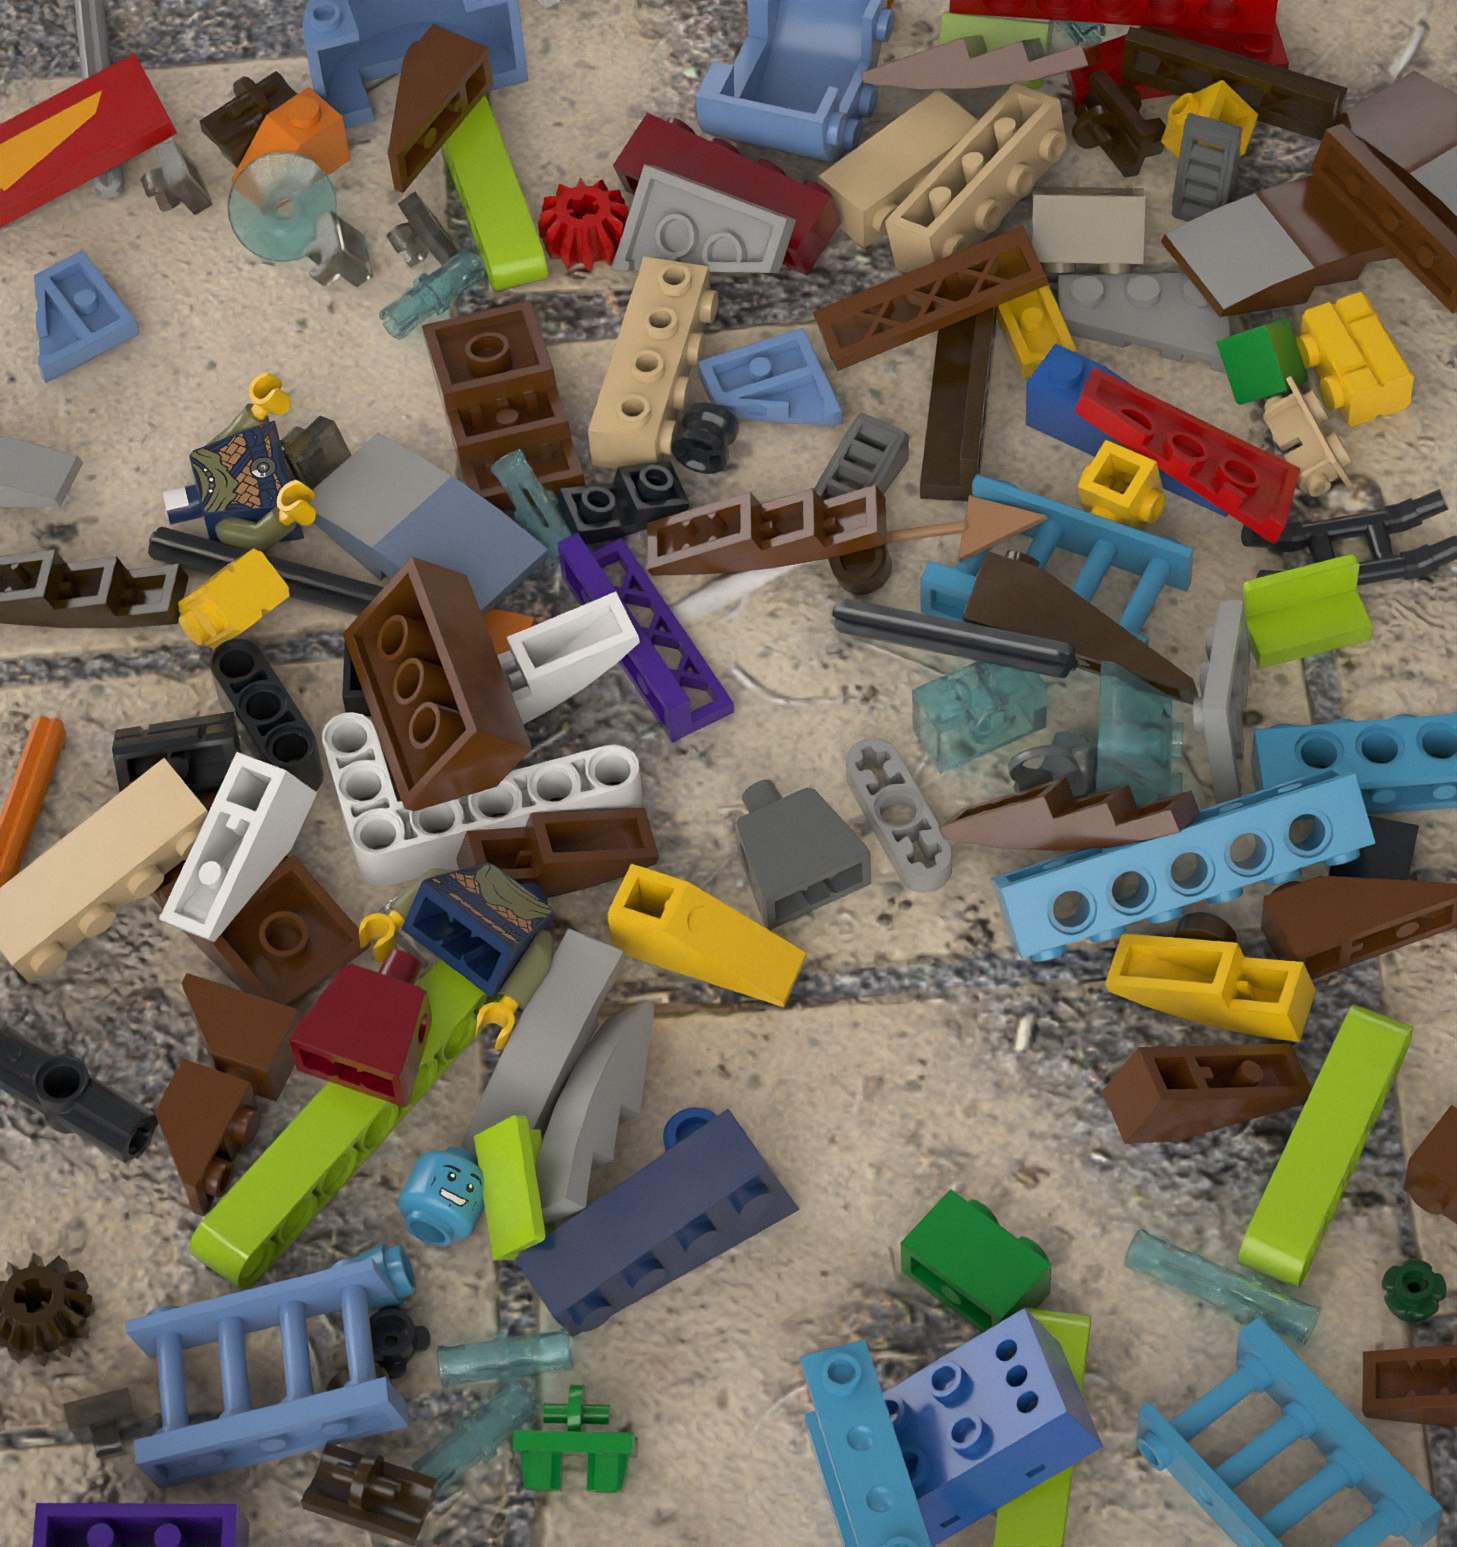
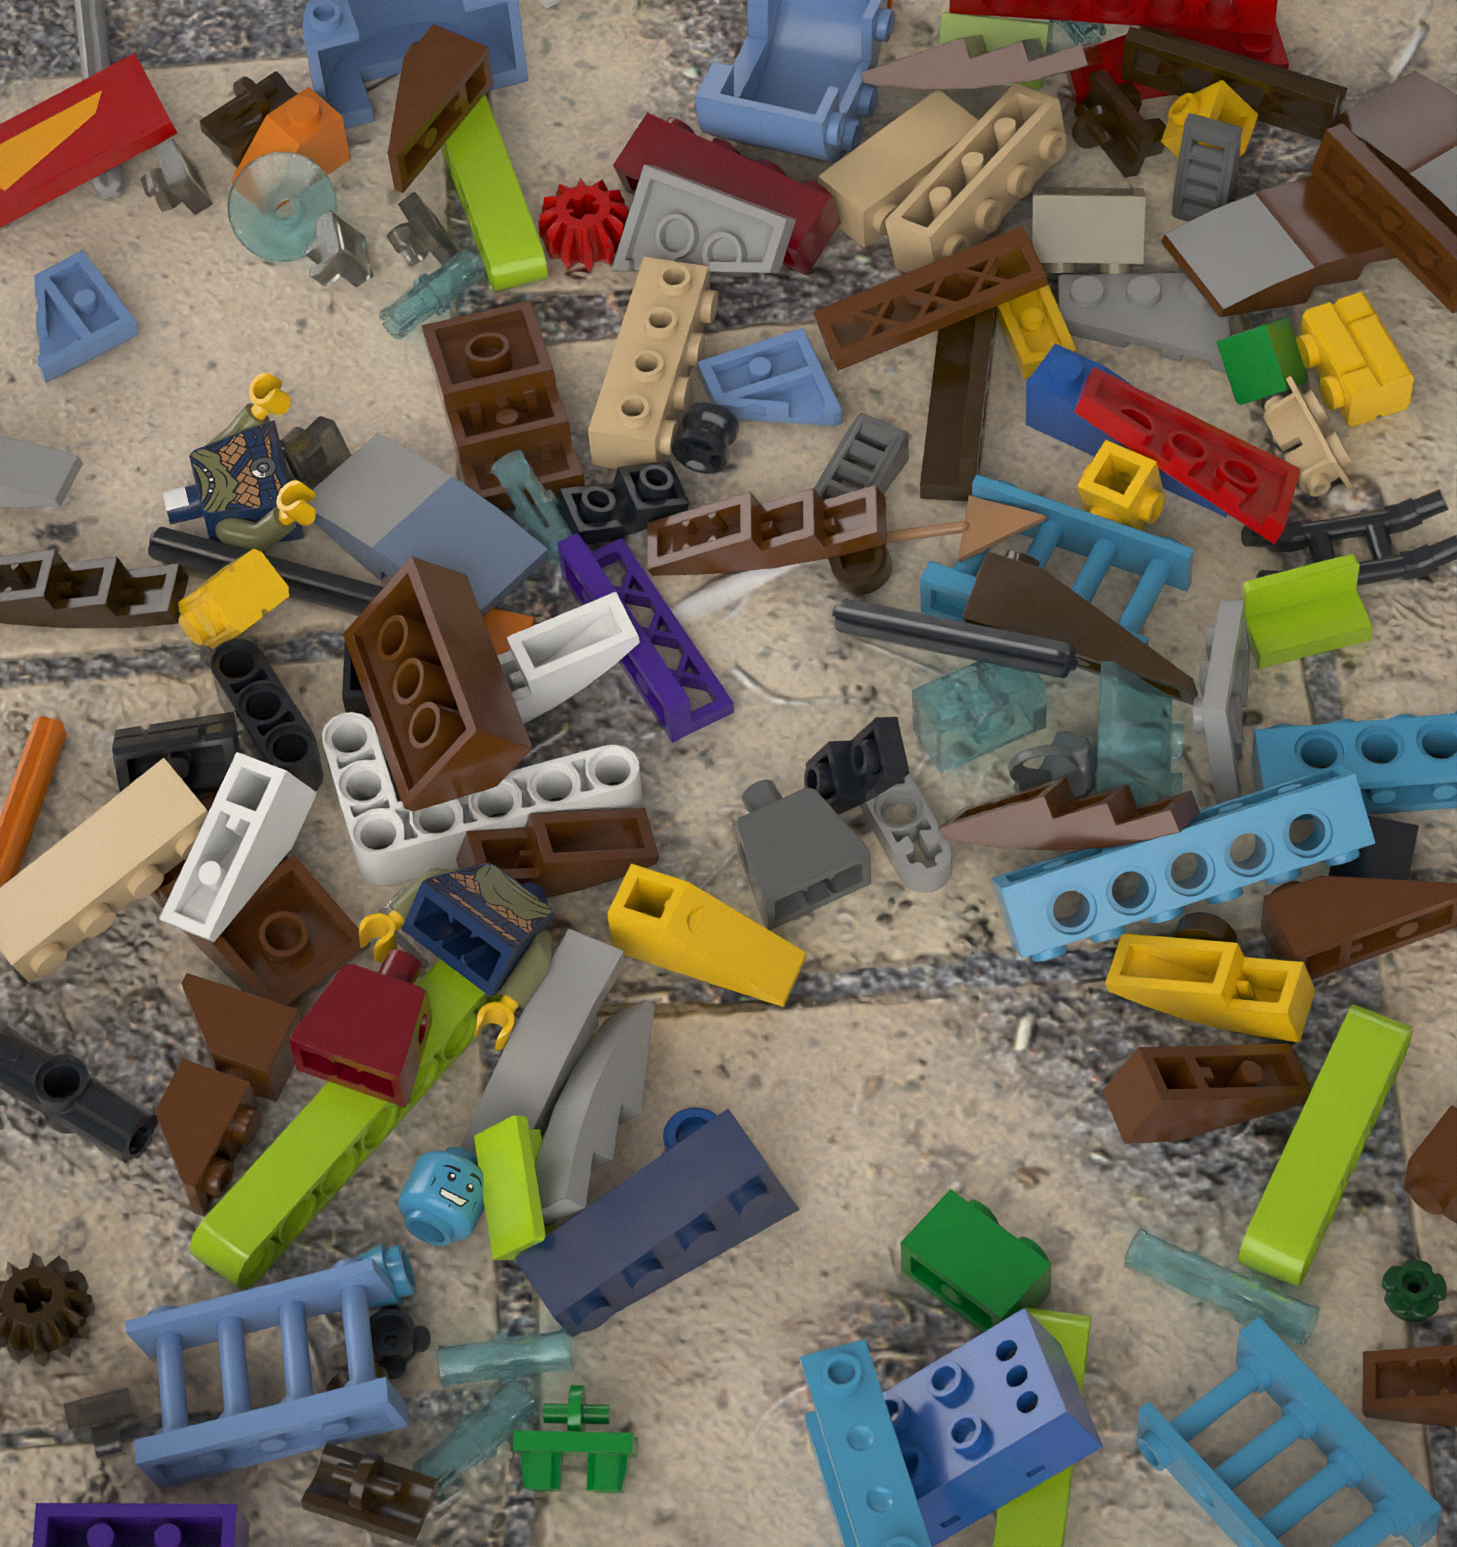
(859, 768): none -> black slope

